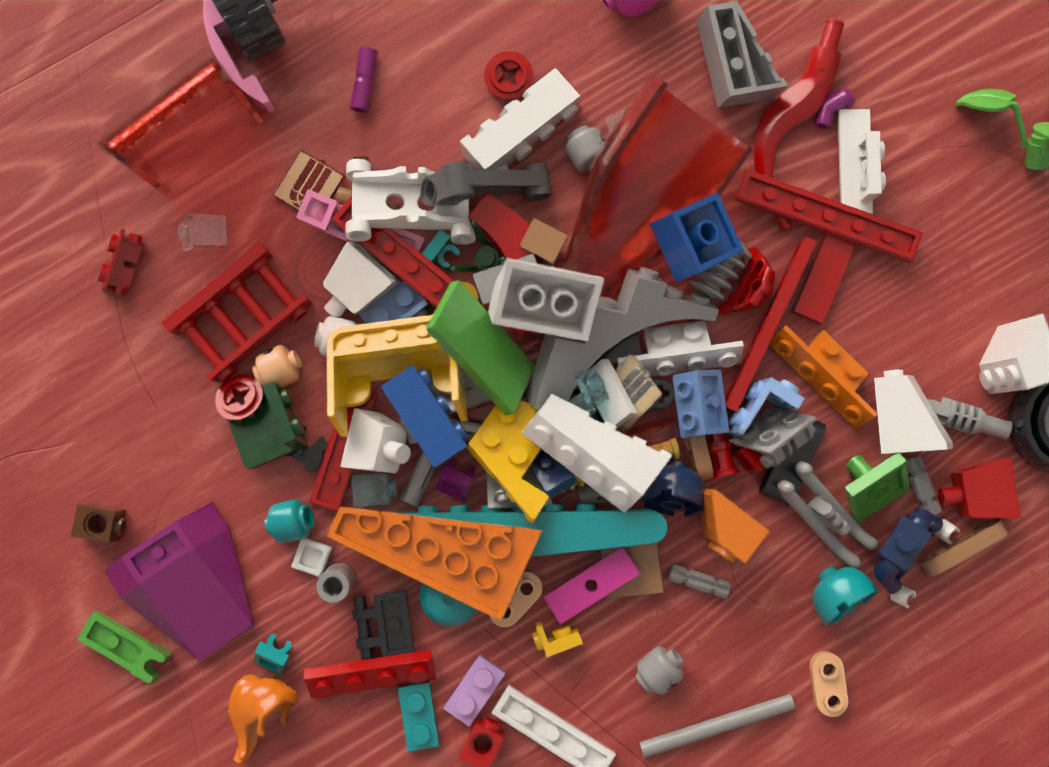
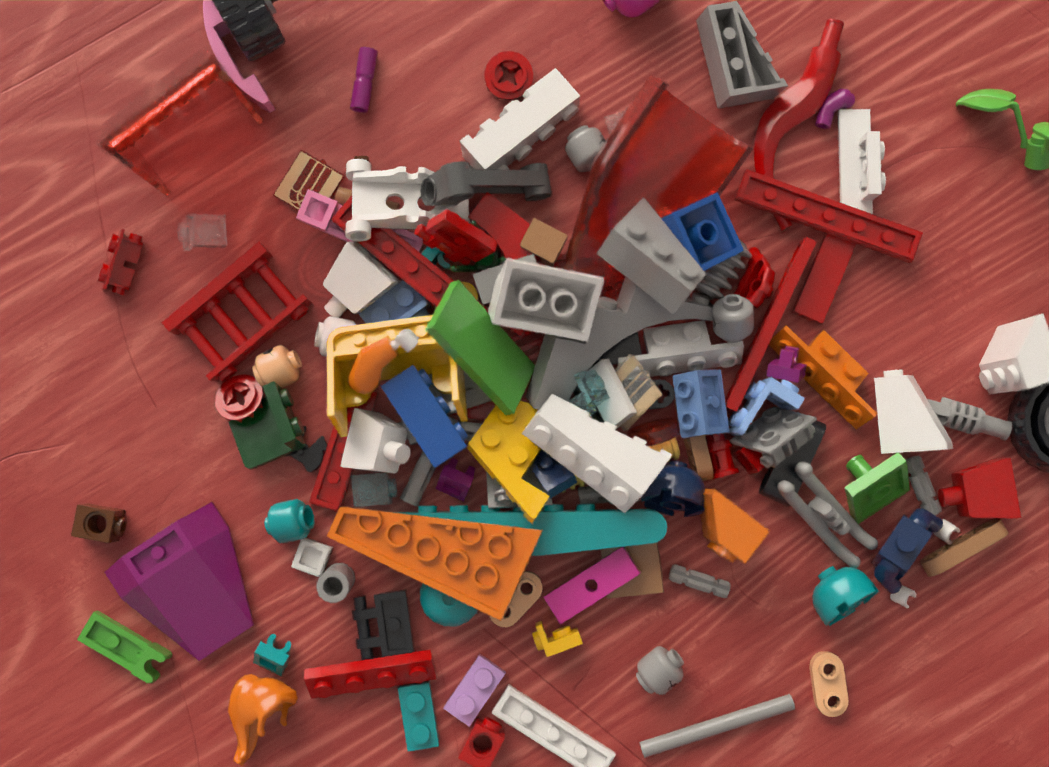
(371, 359): none -> orange arm
(456, 238): none -> red plate
(652, 257): none -> light grey wedge
(733, 318): none -> light grey head
(787, 366): none -> magenta tile

